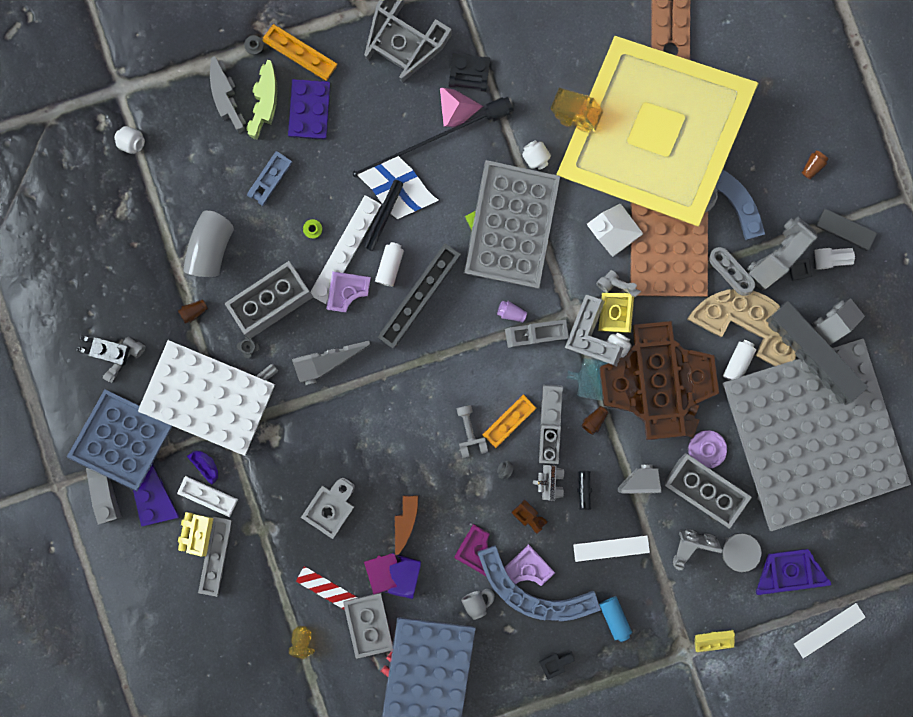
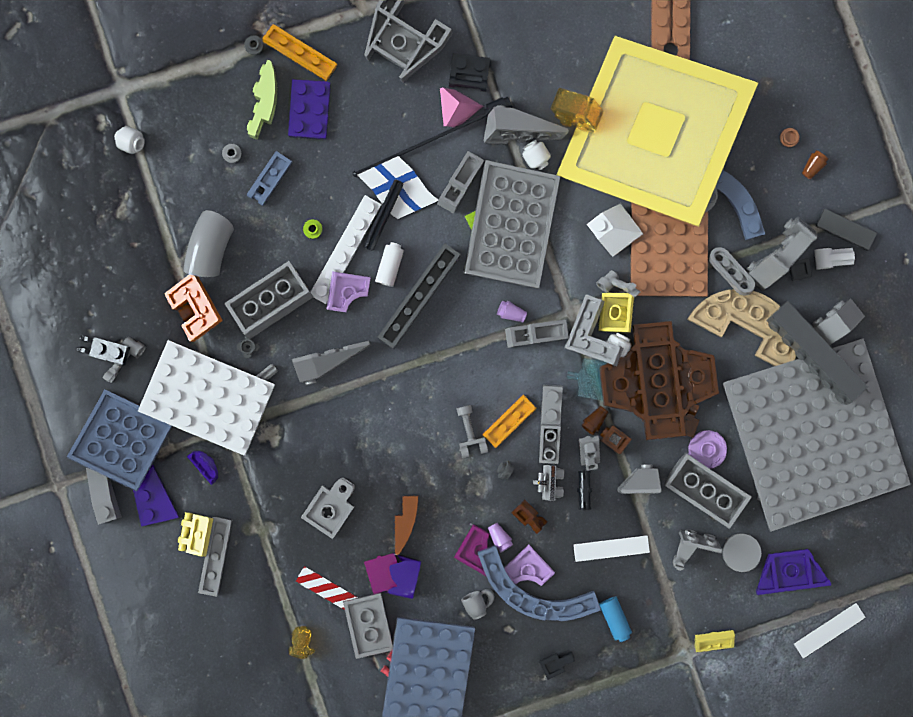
(206, 315): none -> plate
(207, 496): white tile -> none
(222, 89): light grey slope -> none
(231, 159): none -> light grey plate
(460, 182): none -> light grey slope
(500, 537): none -> lavender cone
(512, 124): none -> light grey wedge
(589, 452): none -> light grey hips
(614, 439): none -> reddish brown window
(740, 360): white brick -> none
(789, 137): none -> nougat plate

